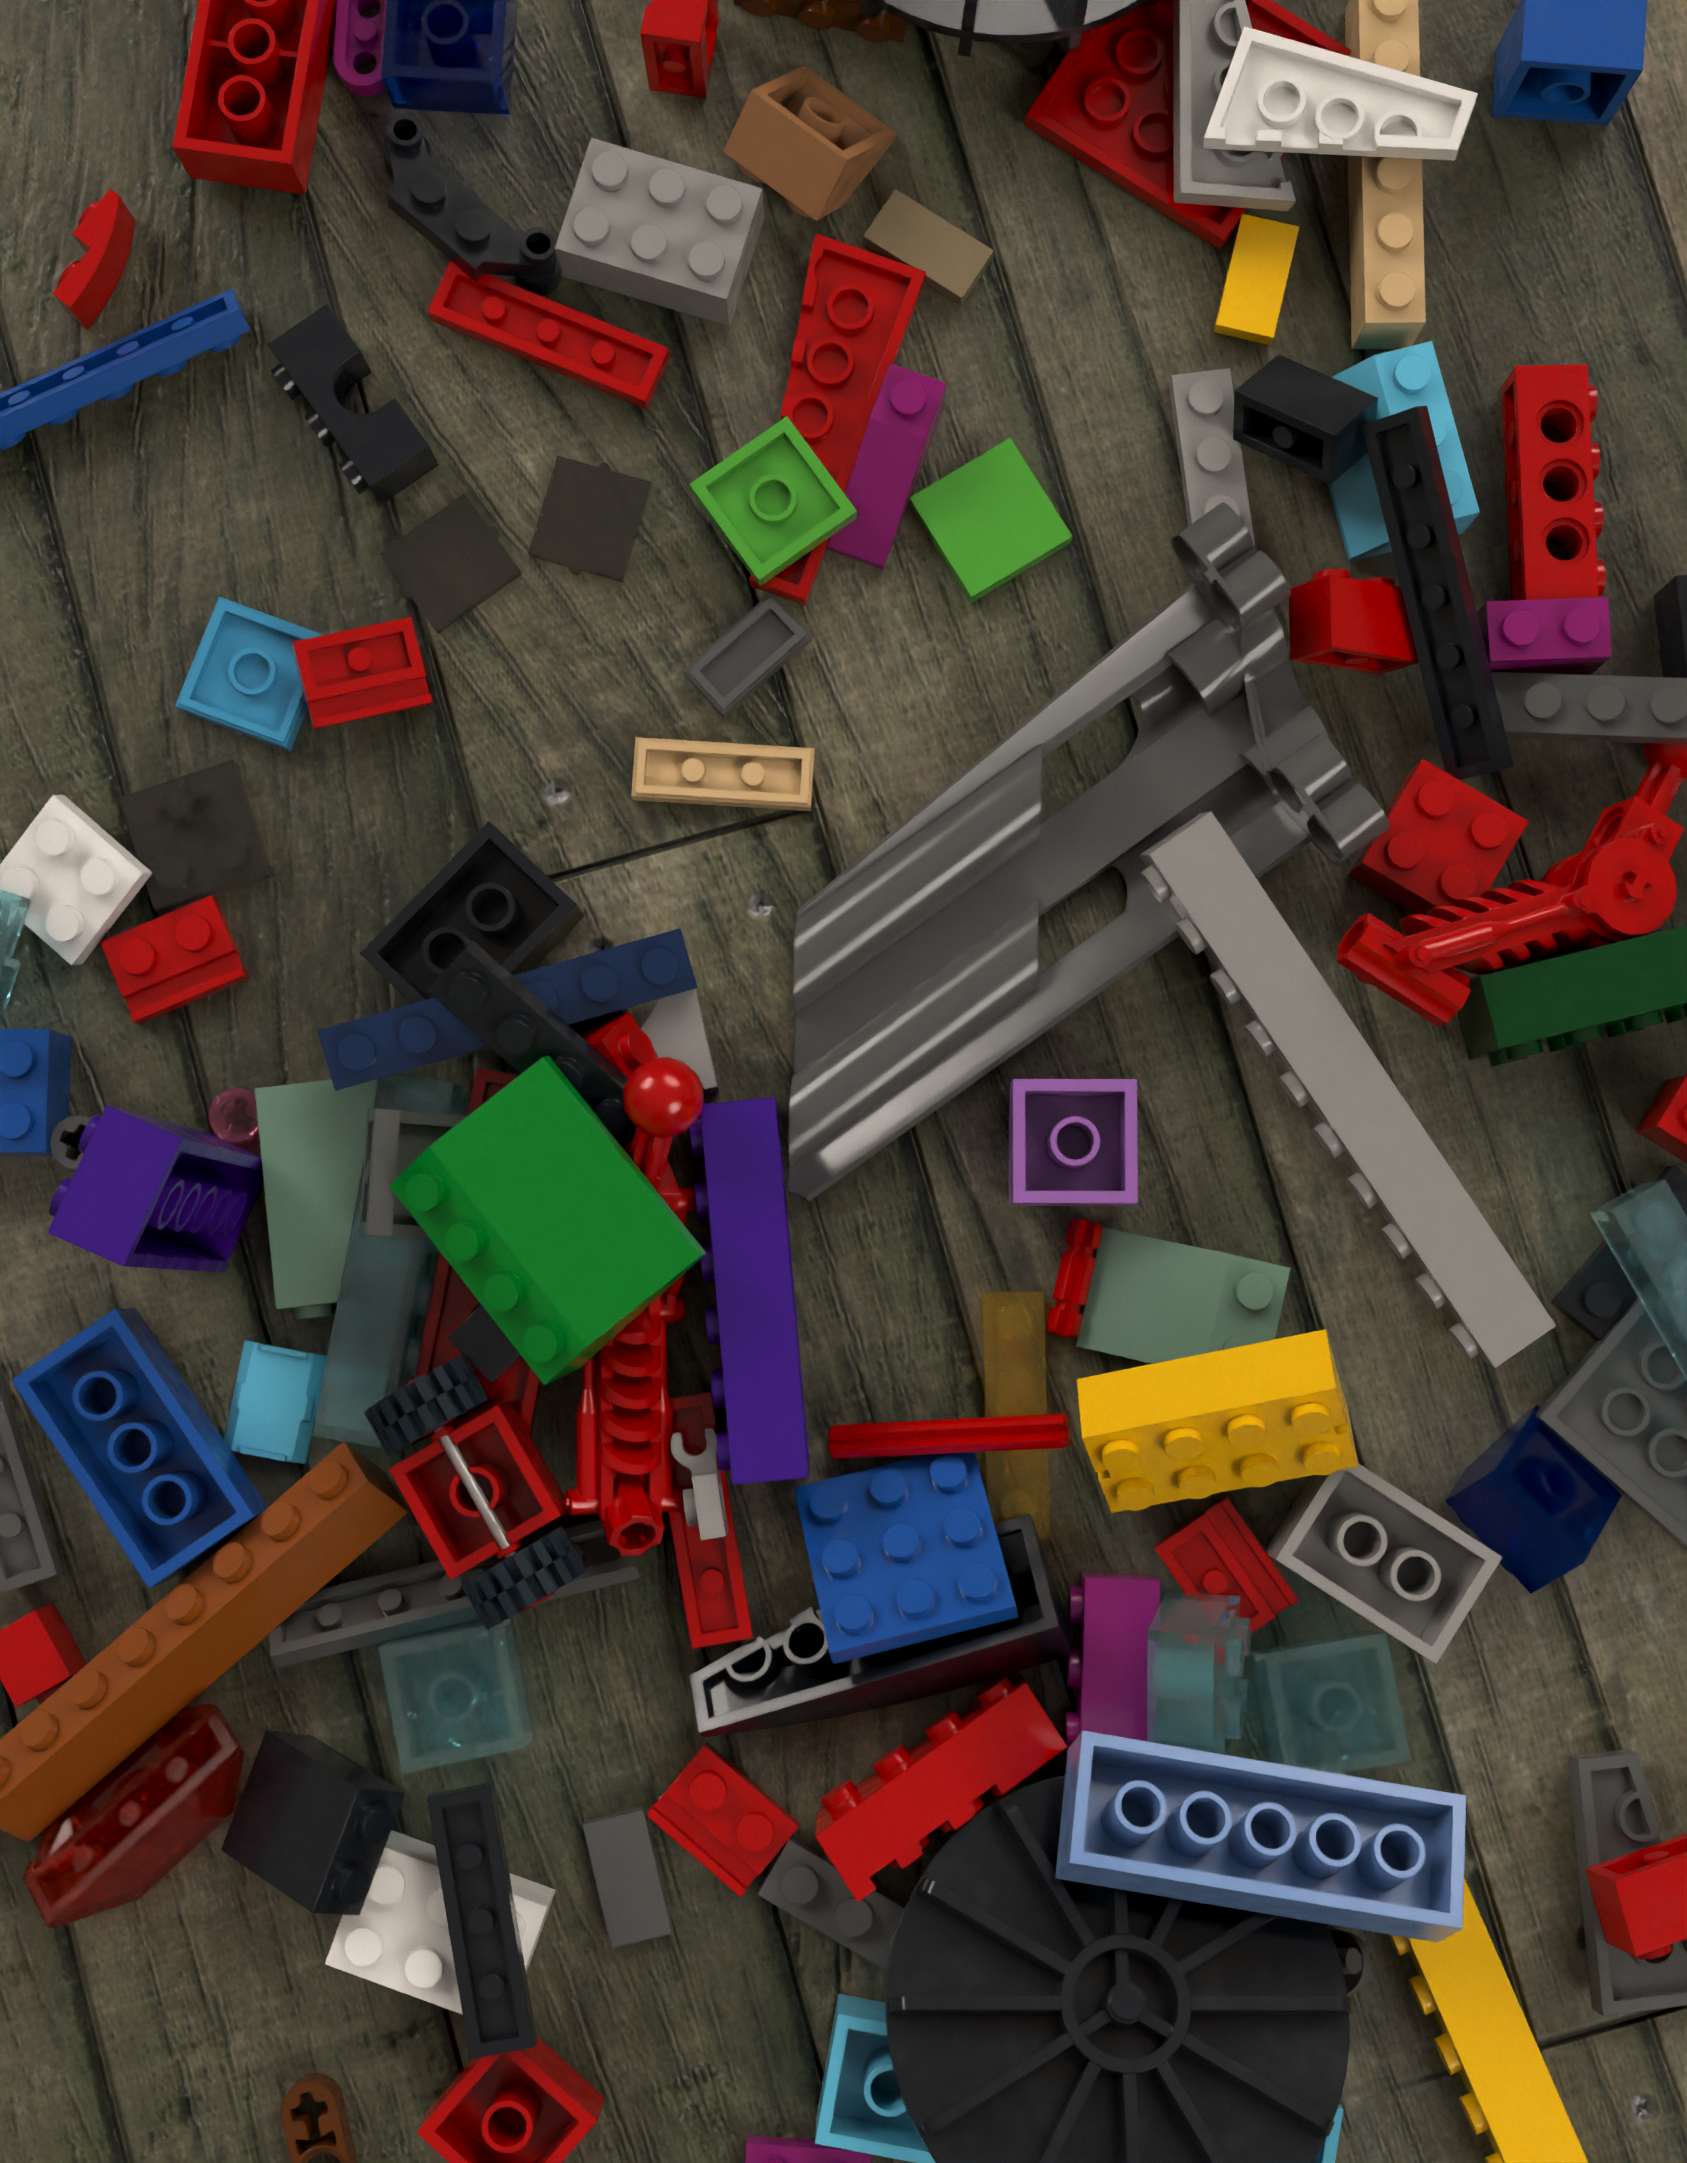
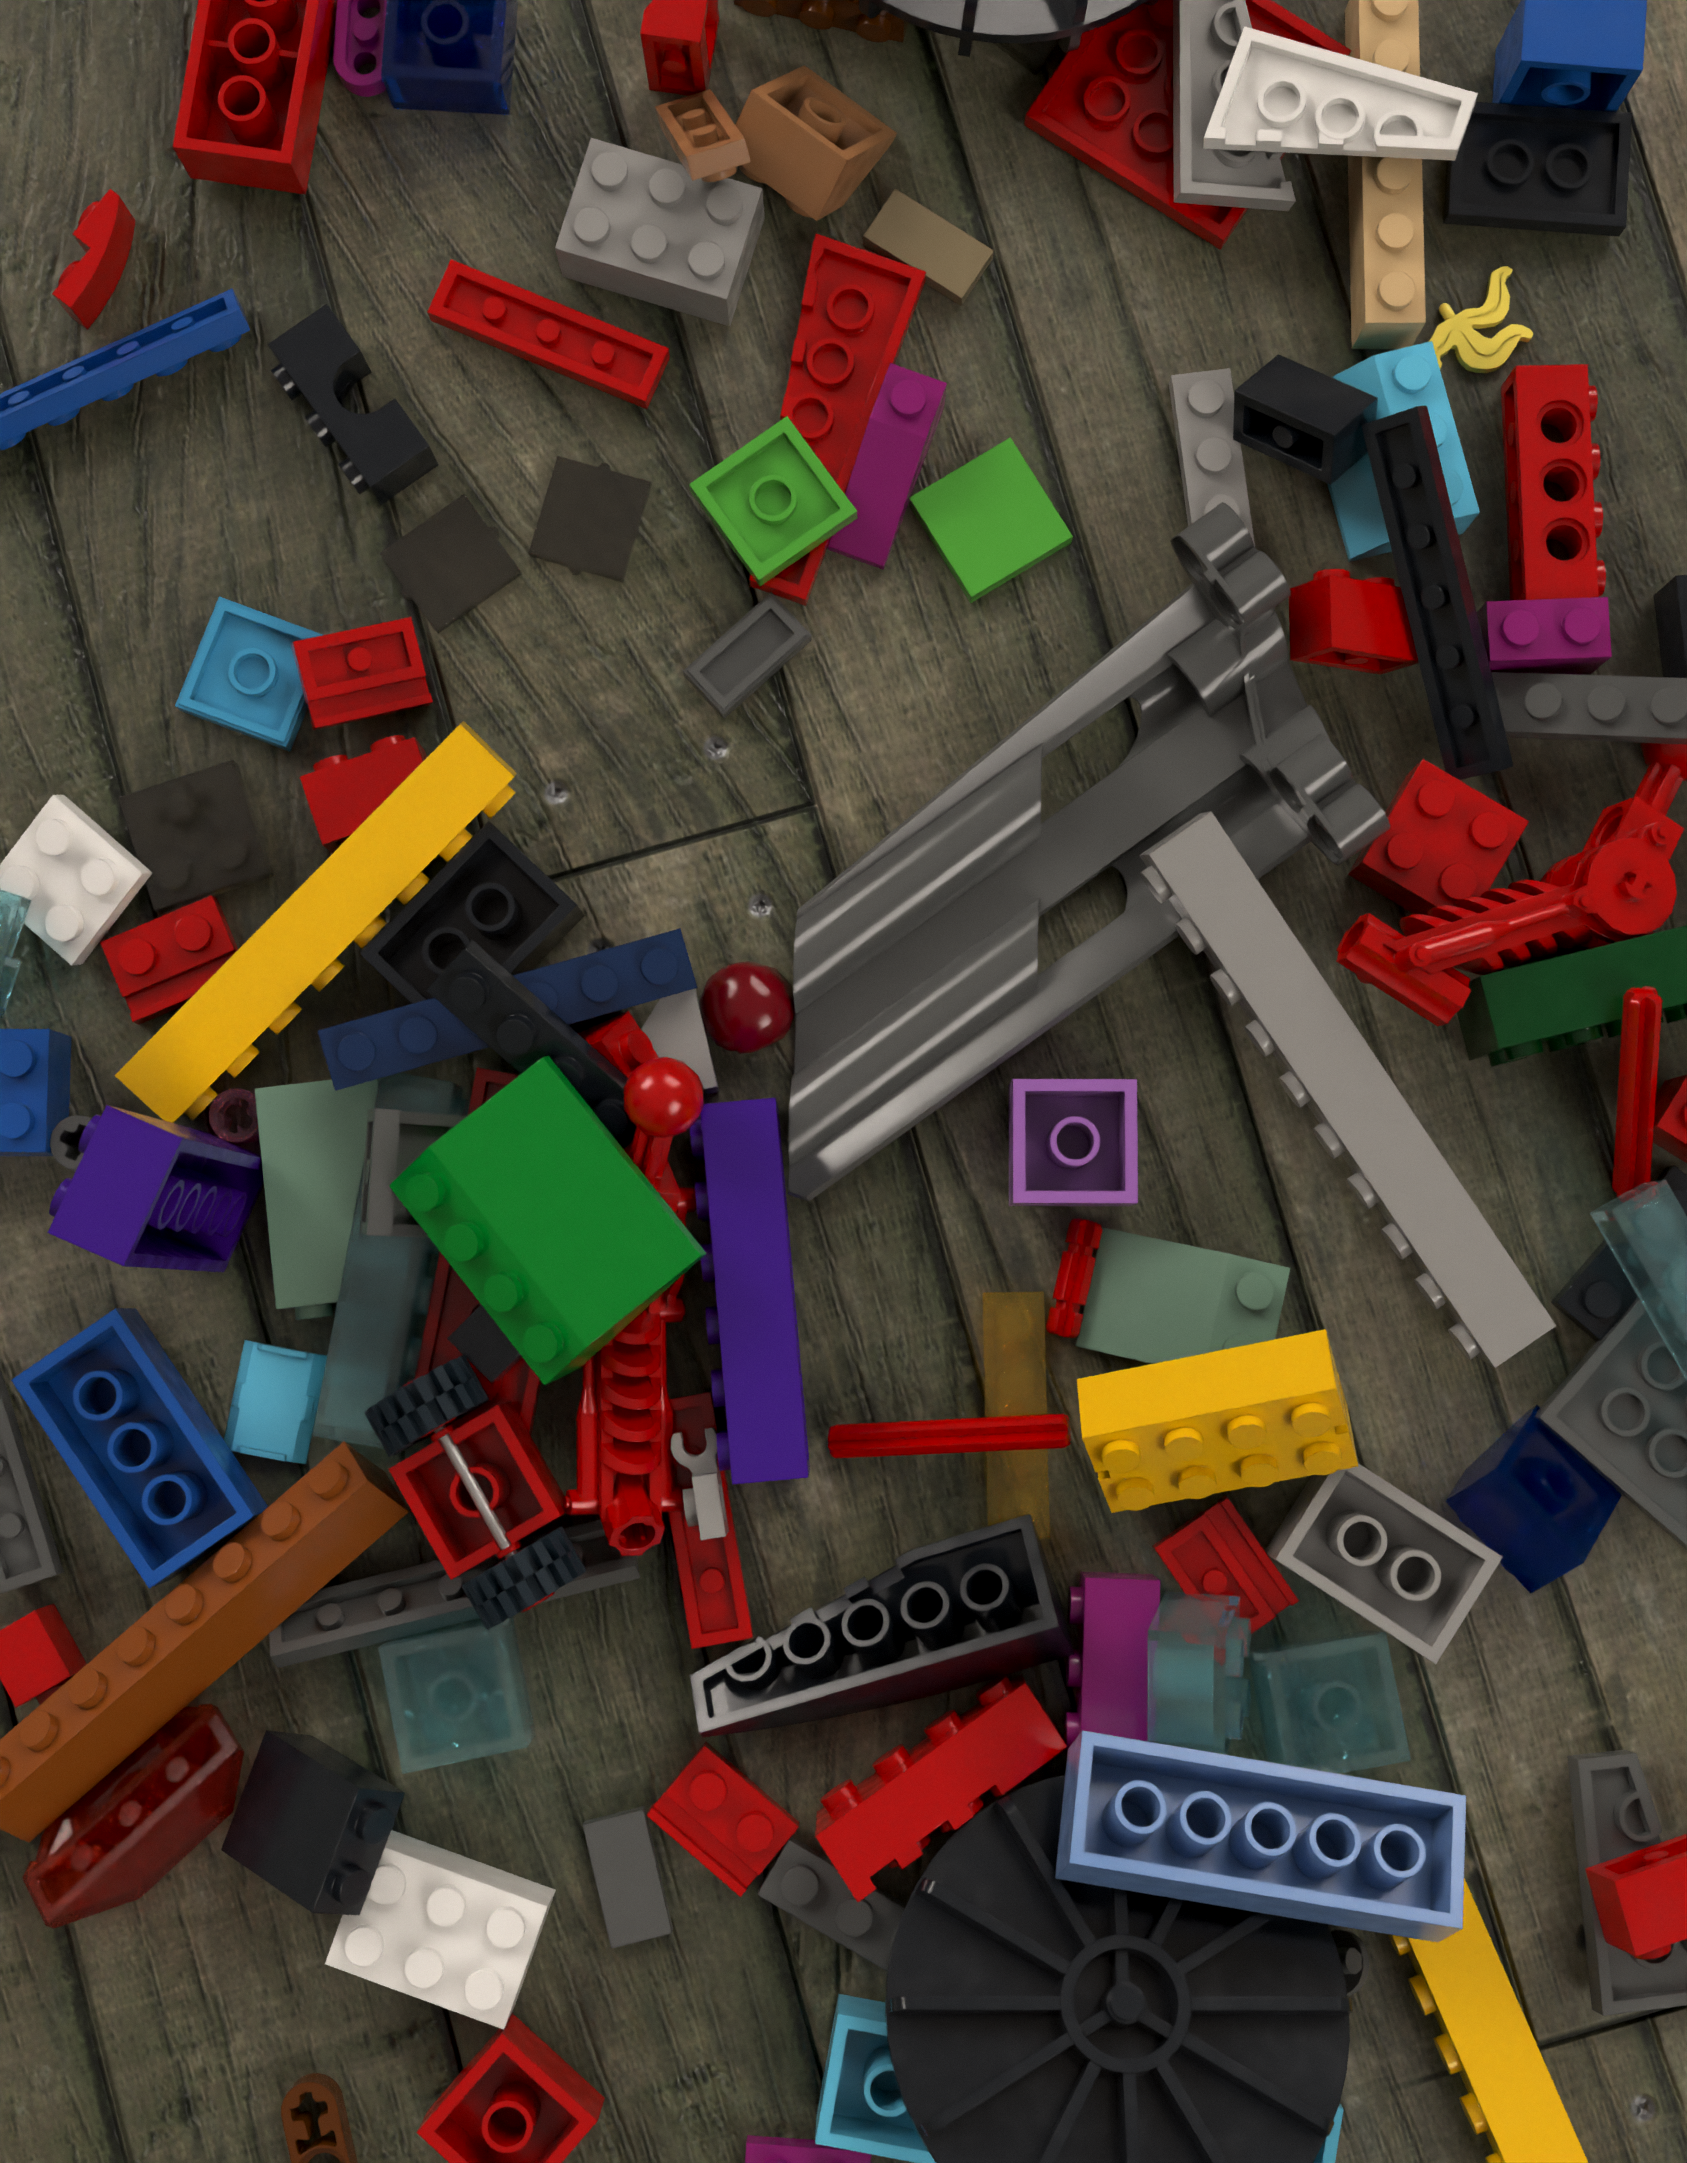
(317, 924): none -> yellow brick
(349, 790): none -> red brick
(459, 220): black plate -> none
(482, 1920): black plate -> none
(703, 136): none -> medium nougat plate
(723, 774): tan tile -> none
(747, 1007): none -> dark red hair
(904, 1554): blue plate -> none
(1256, 279): yellow tile -> none
(1471, 348): none -> light yellow piece
(1541, 170): none -> black plate
(1637, 1088): none -> red axle

